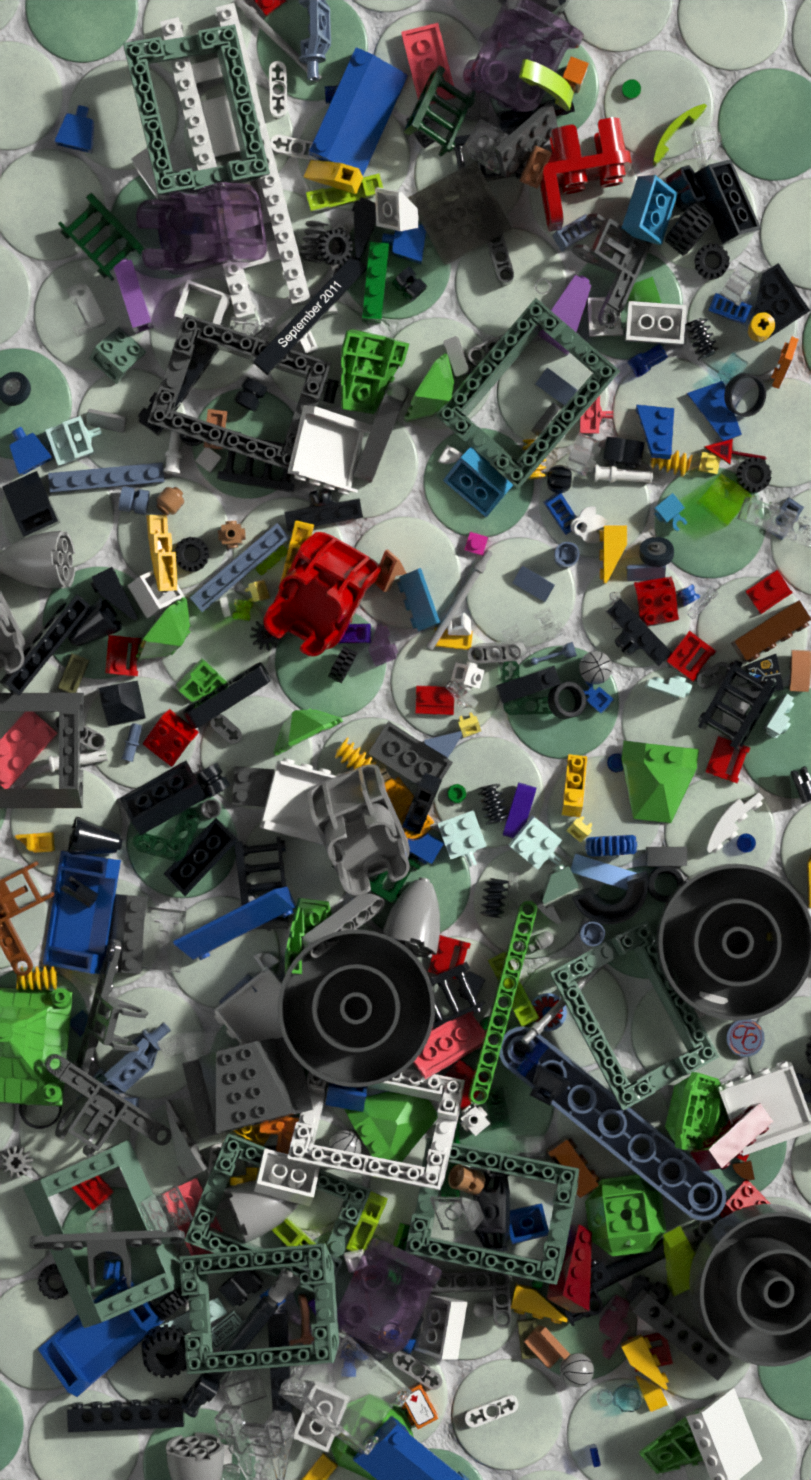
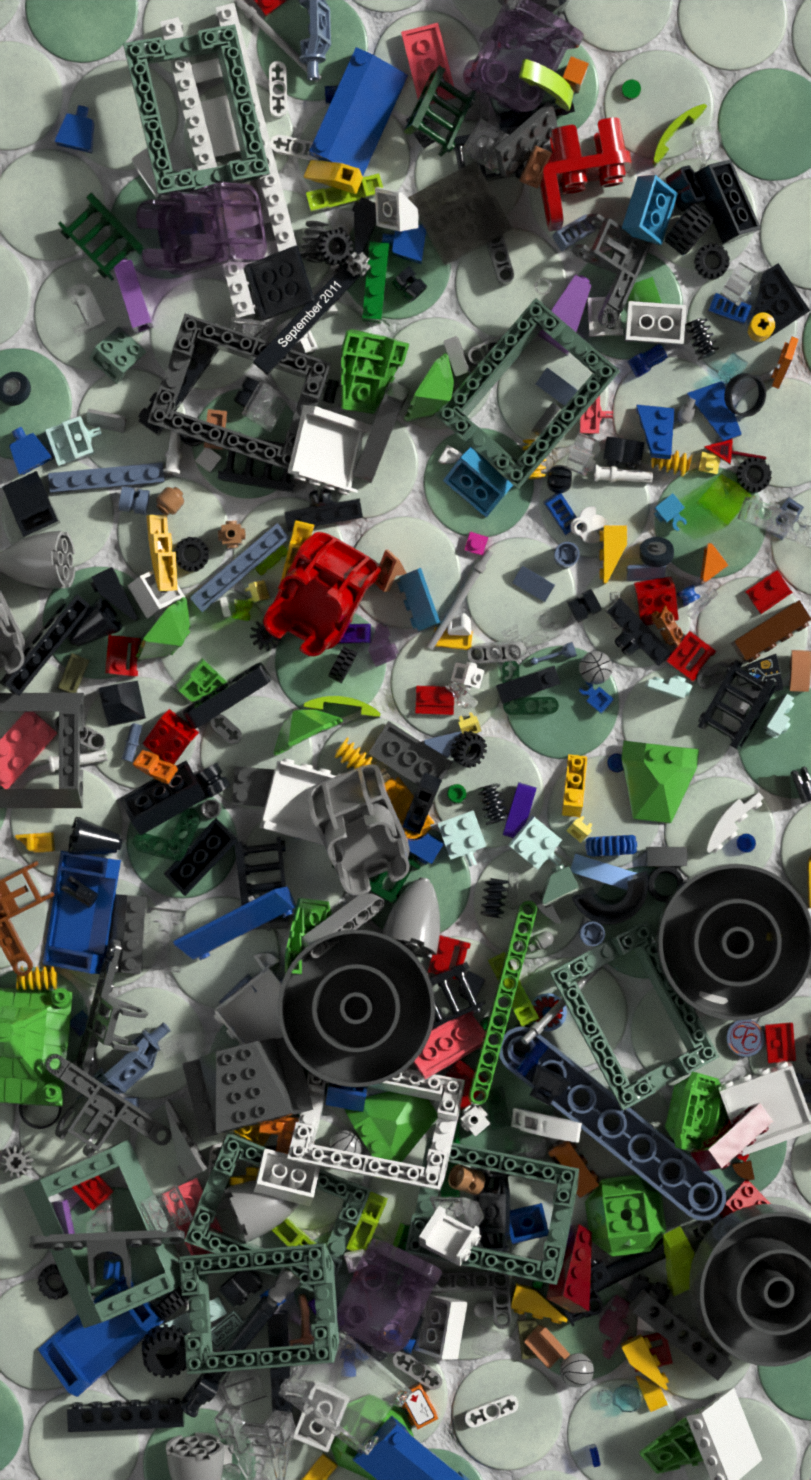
(64, 1215): none -> medium lavender slope
(154, 767): none -> orange slope
(185, 291): white window -> none
(265, 406): none -> clear plate
(279, 283): none -> black plate
(318, 703): none -> lime slope
(358, 264): none -> light grey gear
(449, 1237): none -> white panel
(475, 754): none -> black tyre
(490, 1341): none -> clear slope
(546, 1125): none -> white slope
(578, 693): black tyre -> none
(584, 605): none -> black wheel
(672, 633): none -> dark orange hinge
(686, 412): none -> light grey cylinder
(712, 563): none -> orange slope
(721, 757): red plate -> none
(780, 1042): none -> red plate

